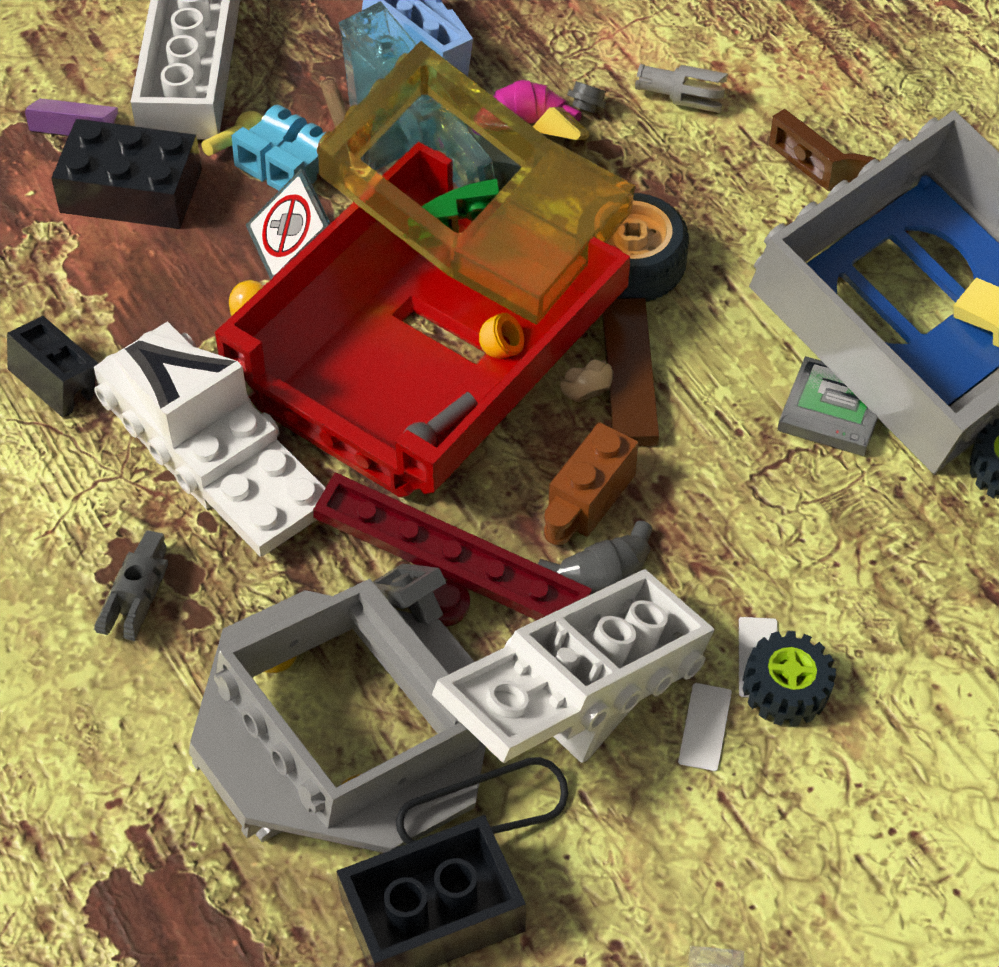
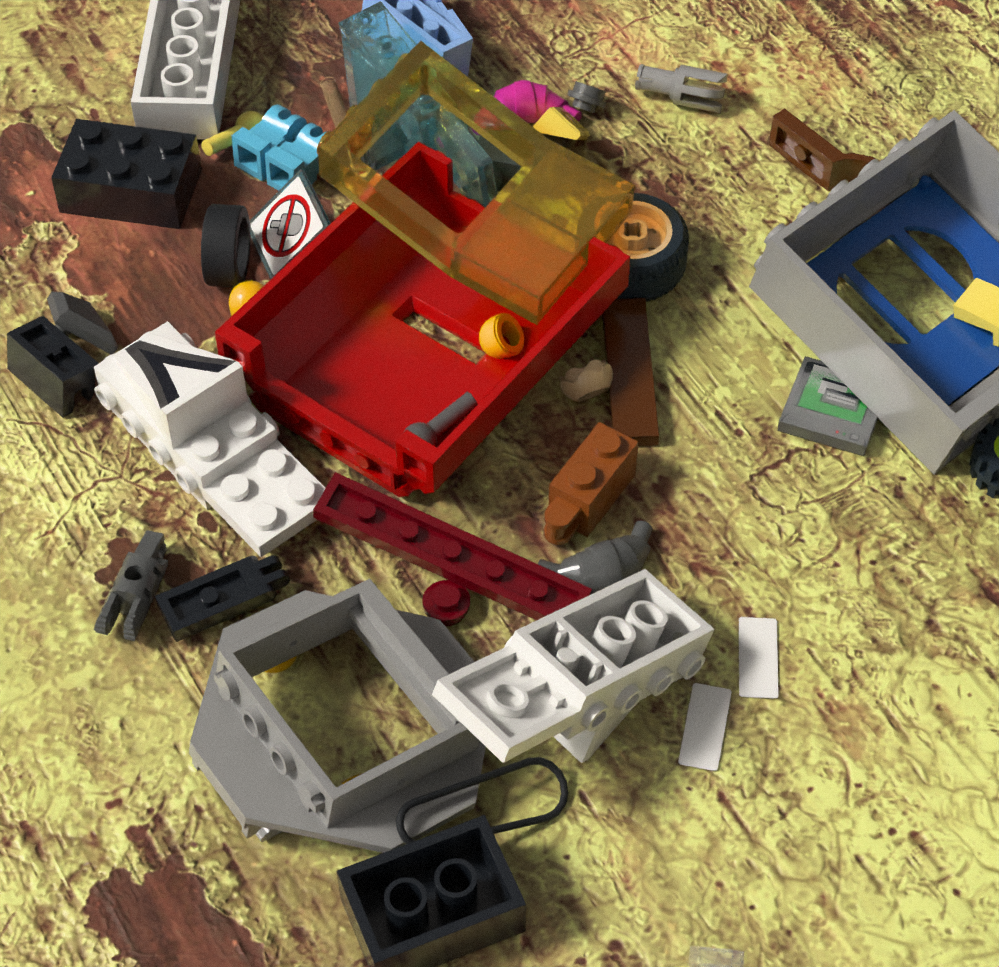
(59, 116): medium lavender slope -> none
(81, 319): none -> dark grey piece
(221, 595): none -> black hinge
(225, 245): none -> black tyre
(413, 588): dark grey hinge -> none
(462, 203): green slope -> none
(805, 668): black wheel -> none

